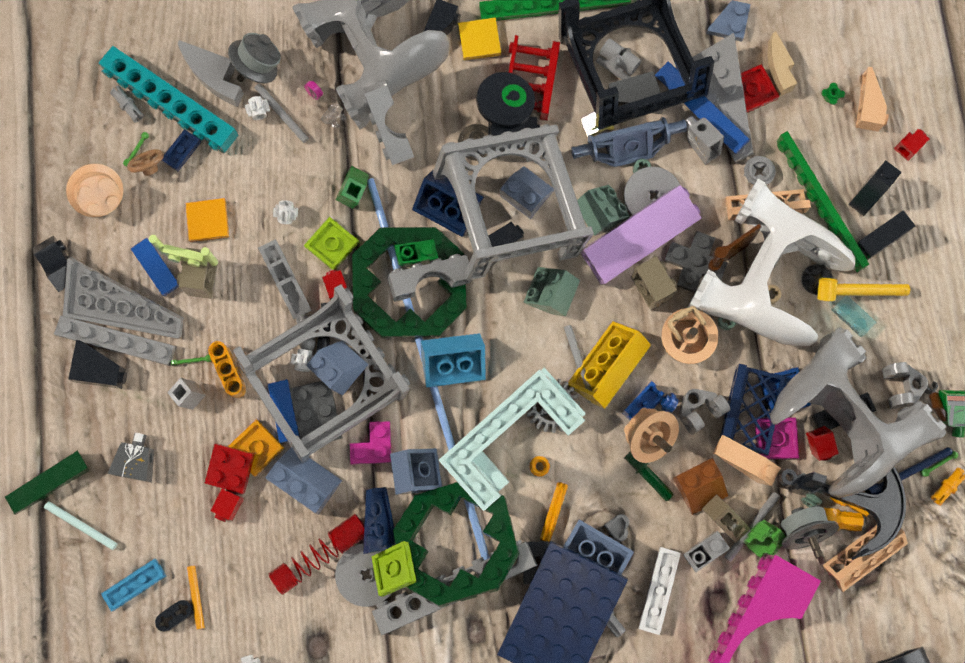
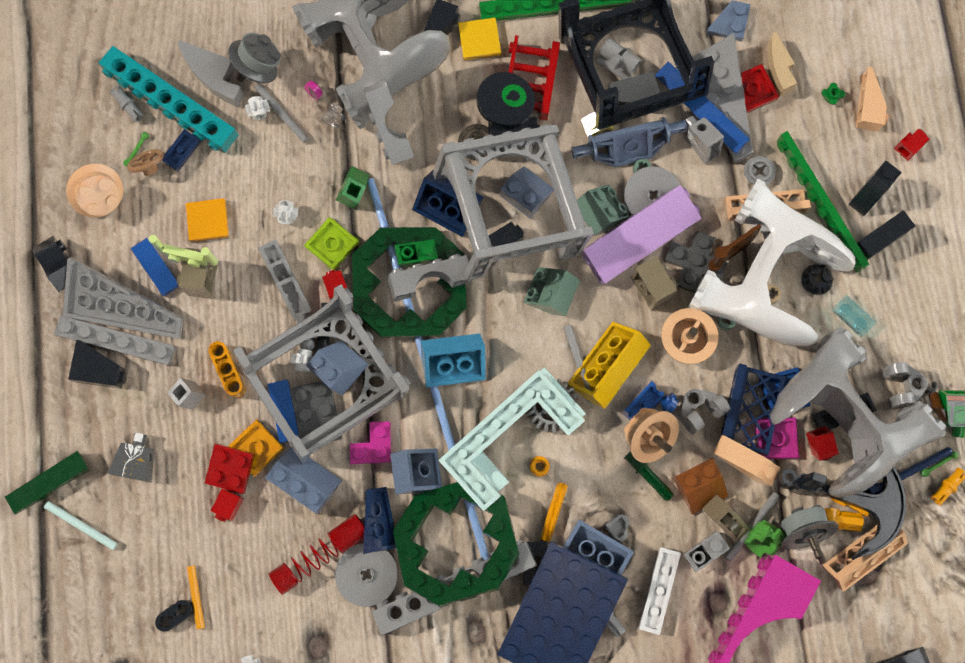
(133, 585): dark azure tile -> none
(207, 358): bright green hinge -> none
(393, 569): lime tile -> none
(680, 315): tan piece -> none
(811, 500): sand green bush -> none
(829, 289): yellow piece -> none

